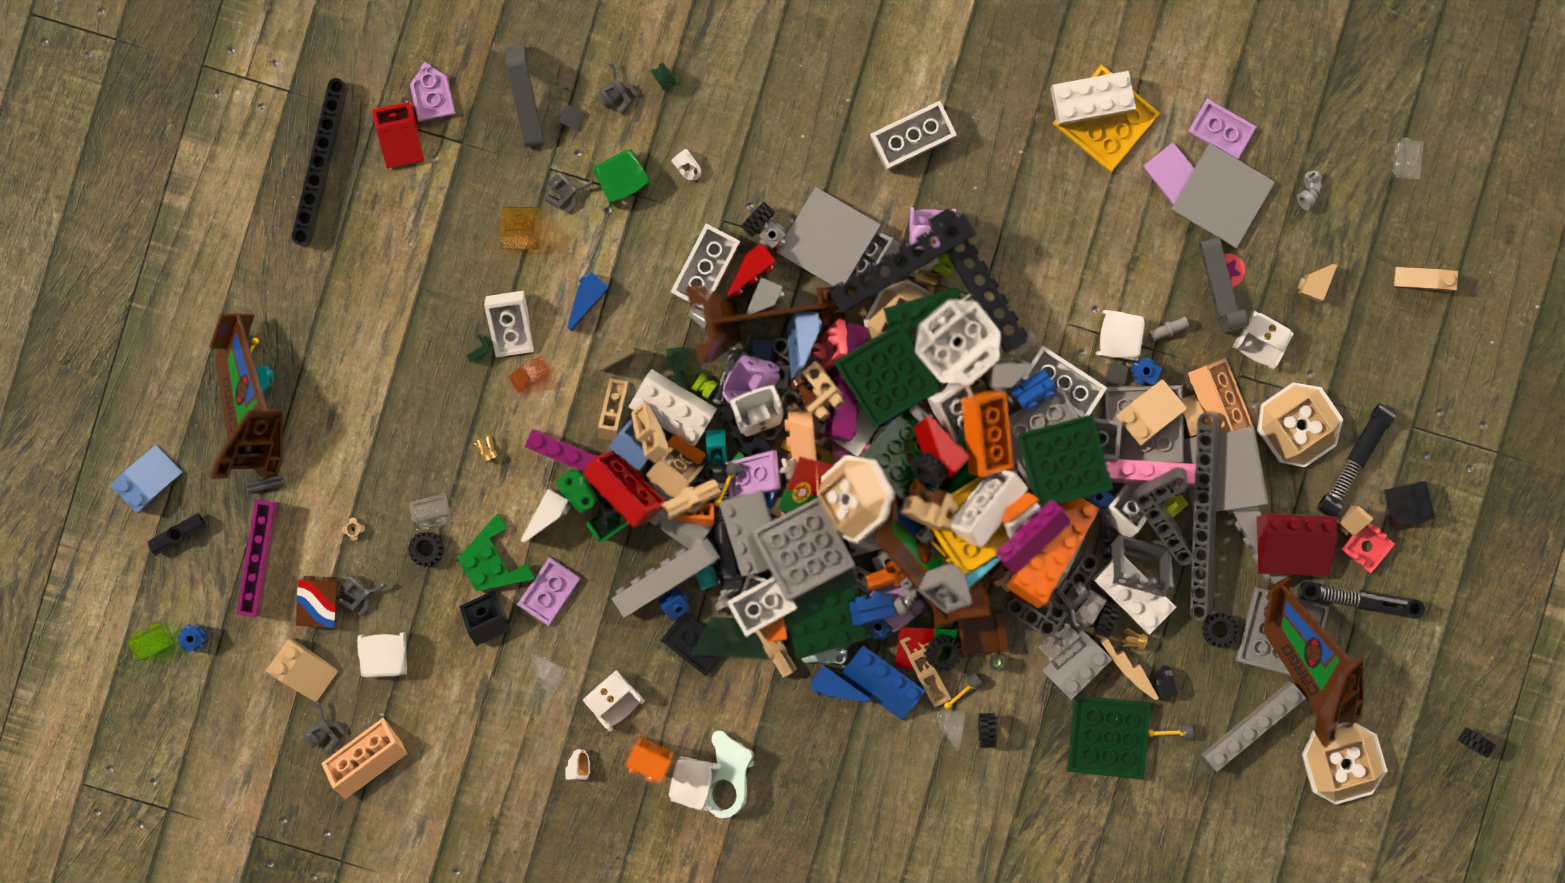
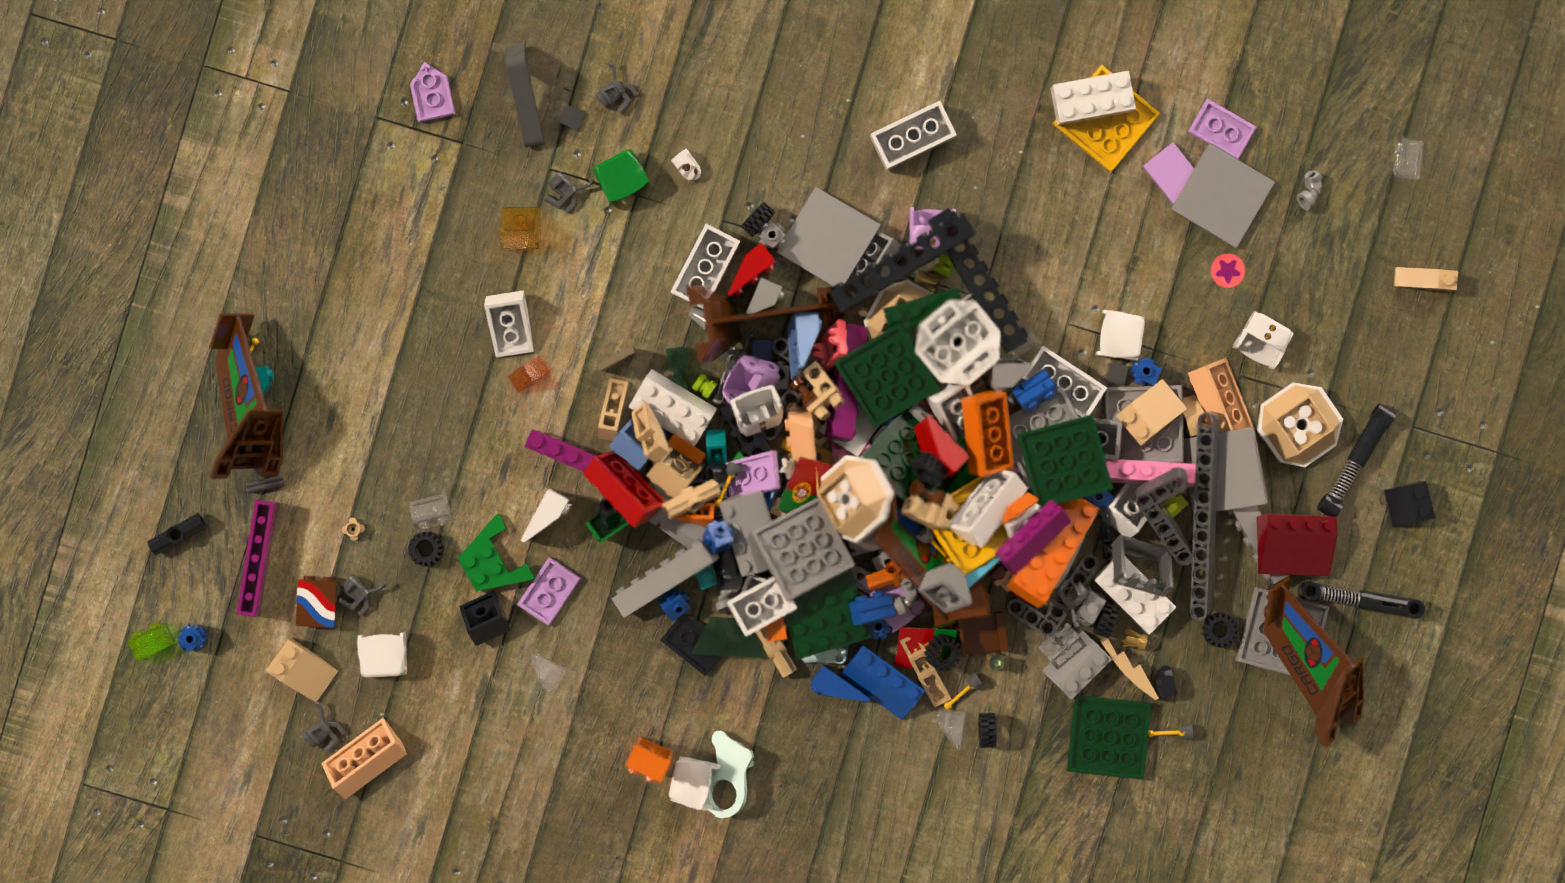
(146, 479): medium blue slope -> none
(318, 152): black beam -> none
(398, 134): red slope -> none
(479, 354): clear green bracket -> none
(486, 453): pearl gold piece -> none
(578, 766): white rock -> none
(580, 492): green piece -> none
(587, 295): blue slope -> none
(613, 700): white piece -> none
(663, 77): clear green wheel -> none
(718, 536): none -> blue brick
(1169, 329): light grey pin -> none
(1220, 286): dark grey beam -> none
(1253, 726): light grey brick -> none
(1317, 283): tan slope -> none
(1353, 520): tan slope -> none
(1364, 769): tan piece -> none
(1380, 547): coral piece -> none
(1476, 742): black tyre -> none

